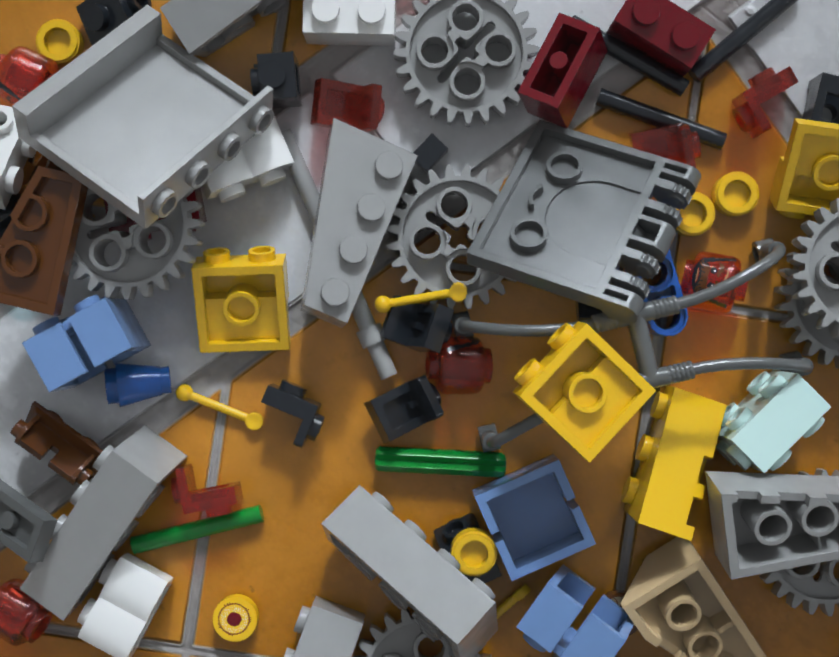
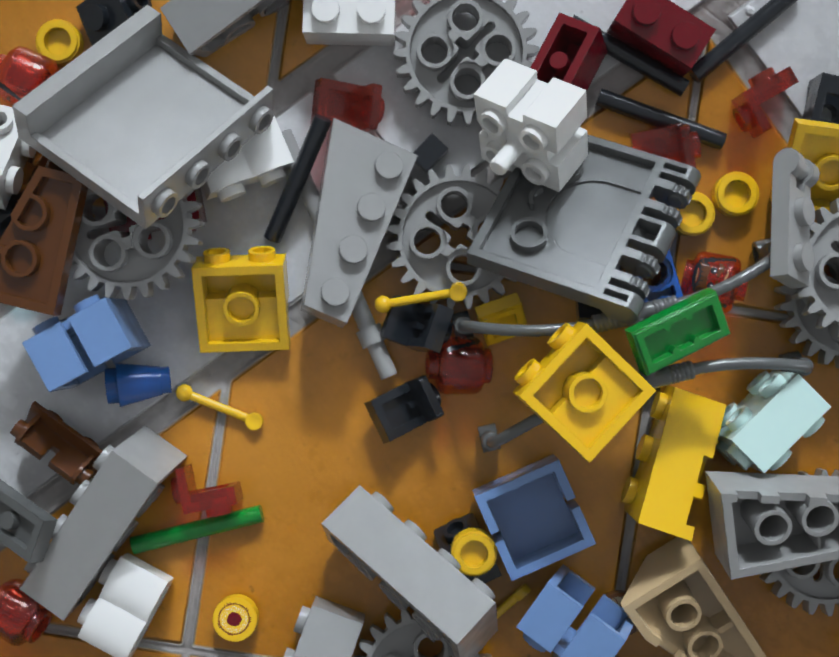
(280, 73): black brick -> none
(292, 400): black bracket -> none
(297, 178): none -> black bar
(440, 461): green axle -> none
(501, 311): none -> yellow tile
(531, 125): none -> white brick
(677, 331): none -> green plate
(791, 218): none -> light grey plate

